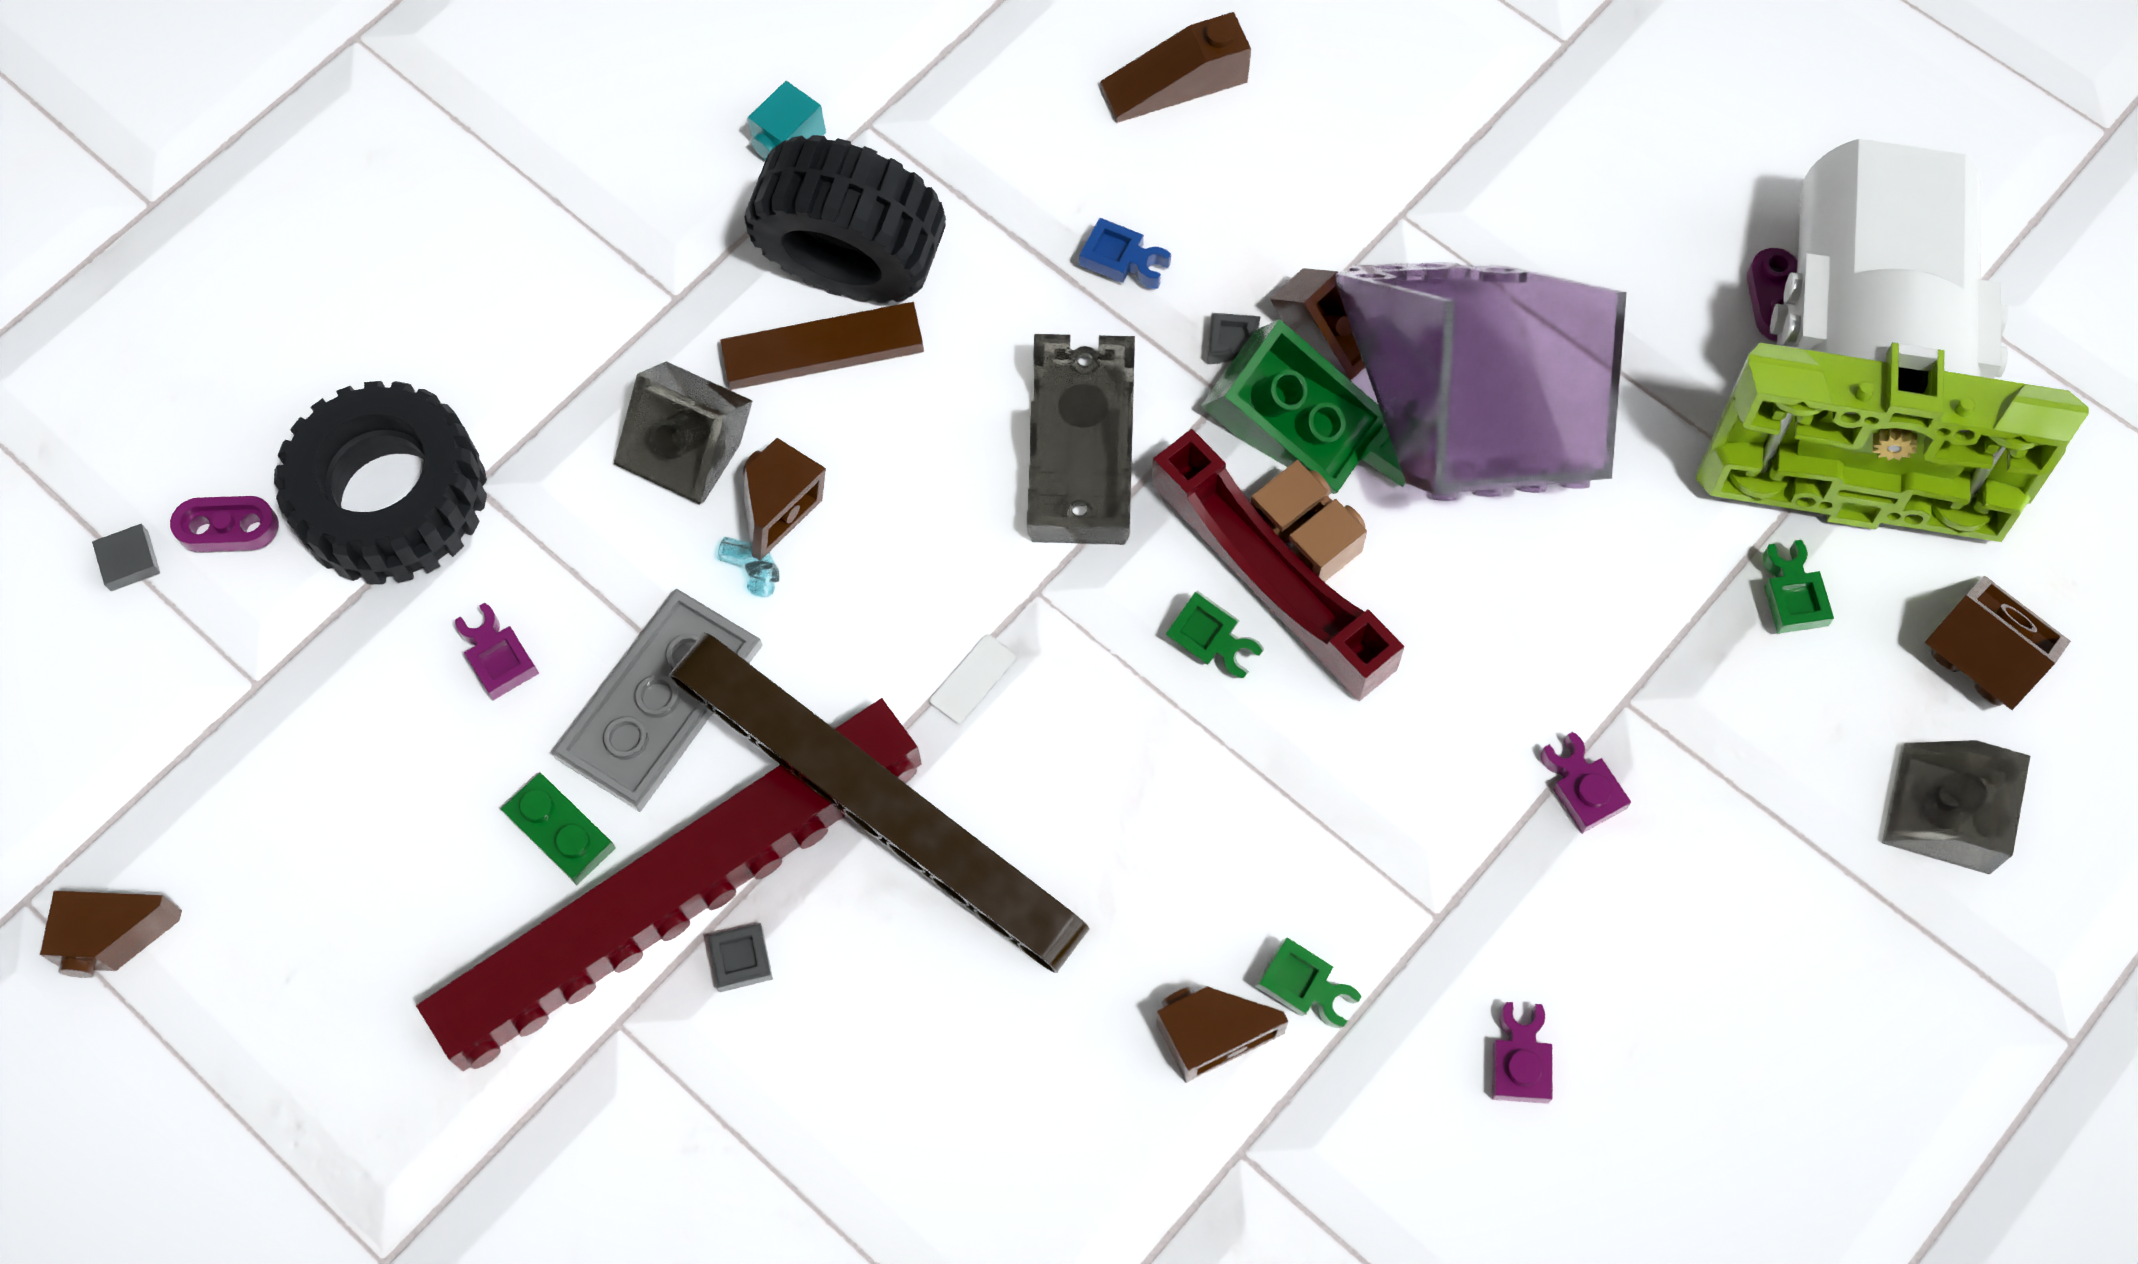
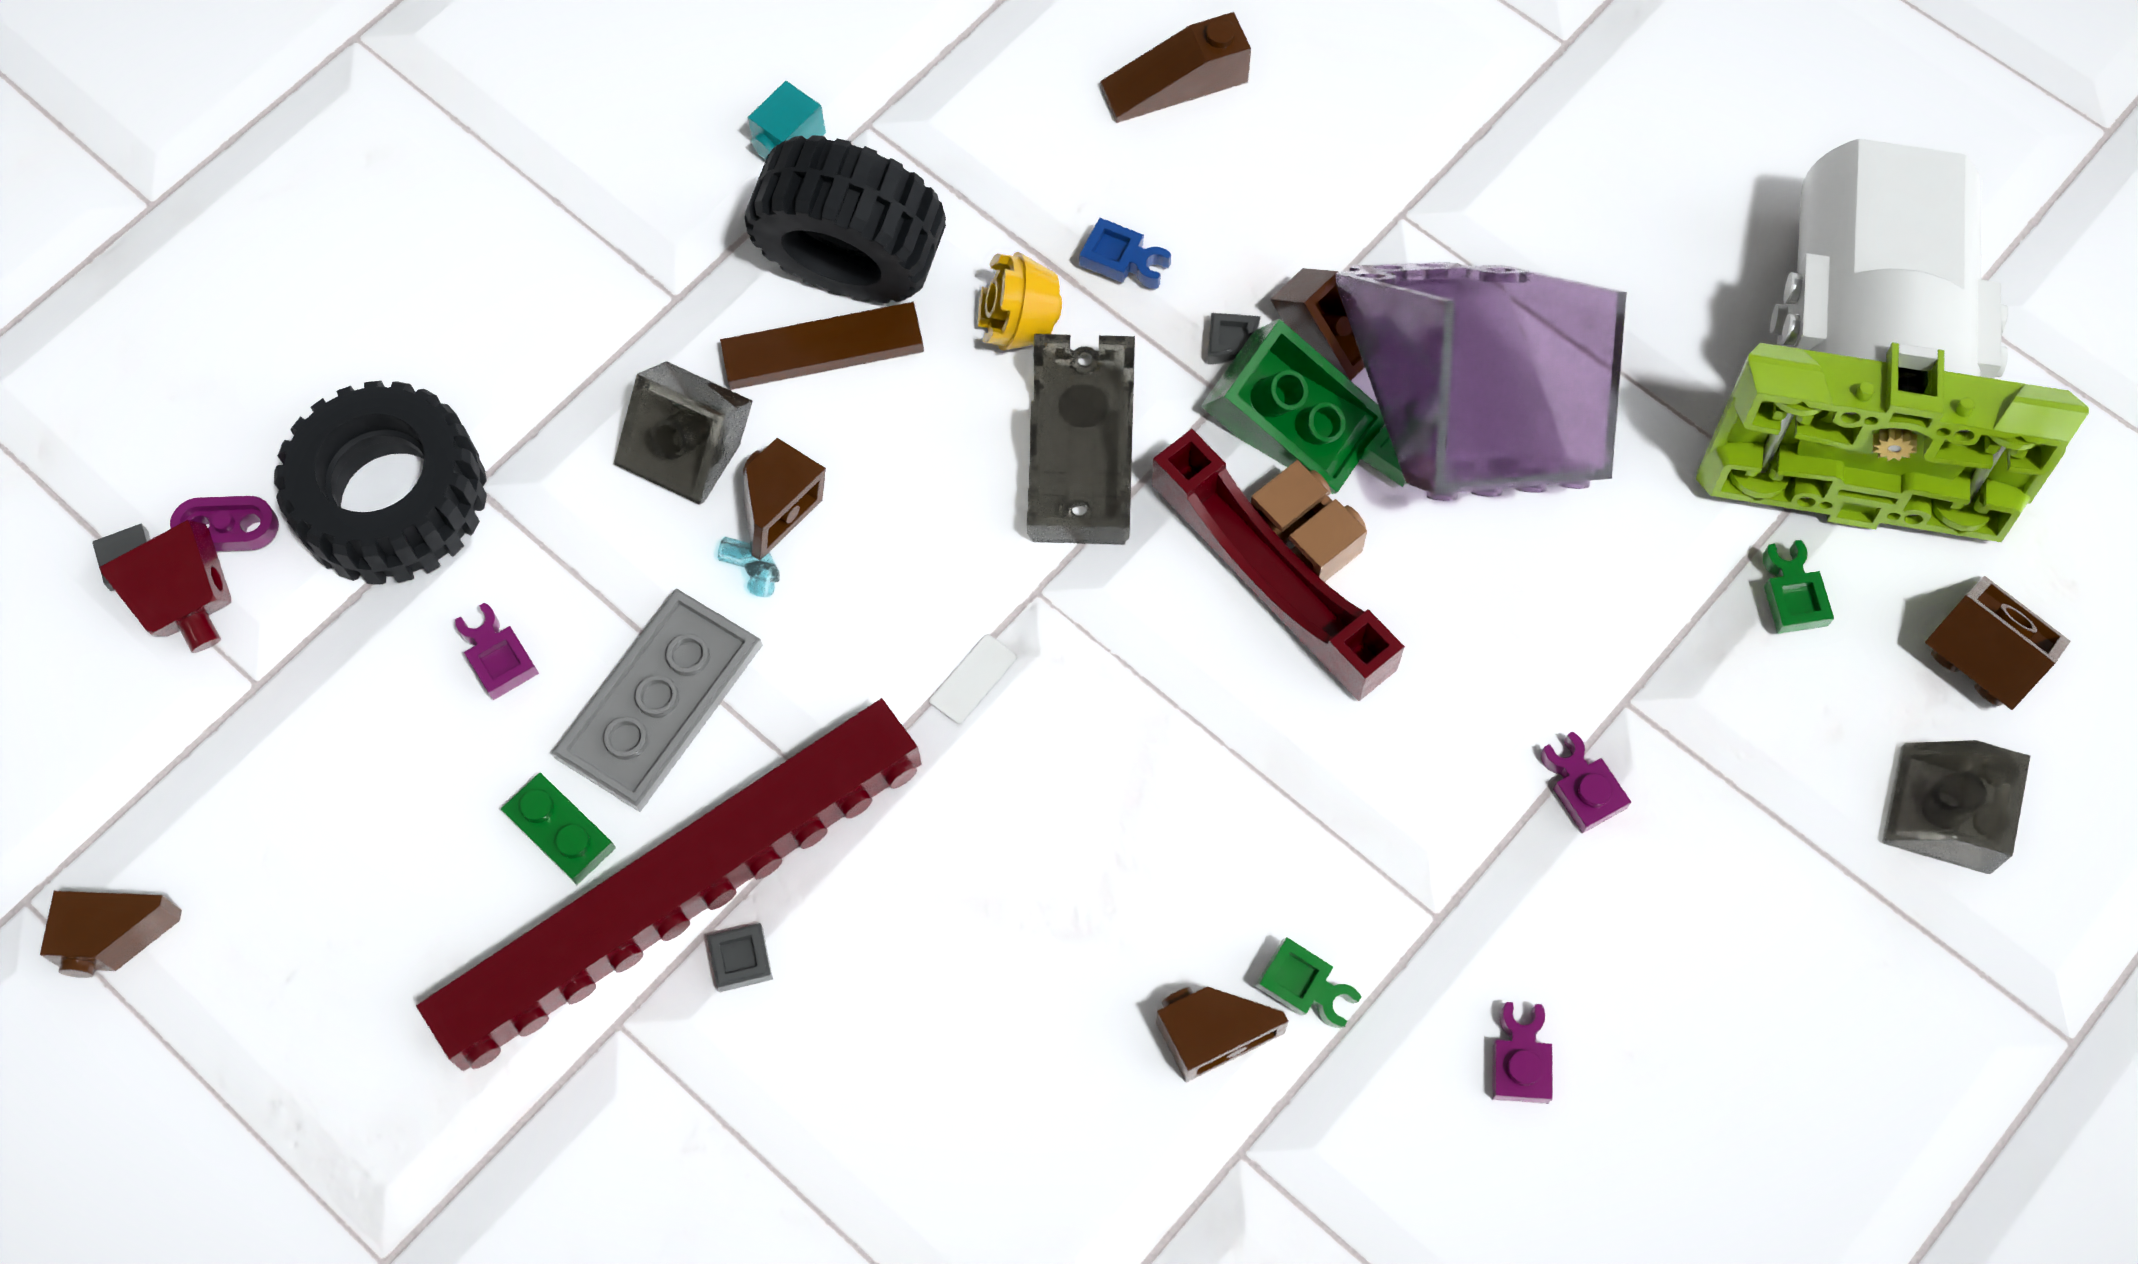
(173, 584): none -> dark red torso
(879, 802): dark brown beam -> none
(1018, 302): none -> yellow cone
(1207, 630): green plate -> none
(1768, 286): magenta plate -> none

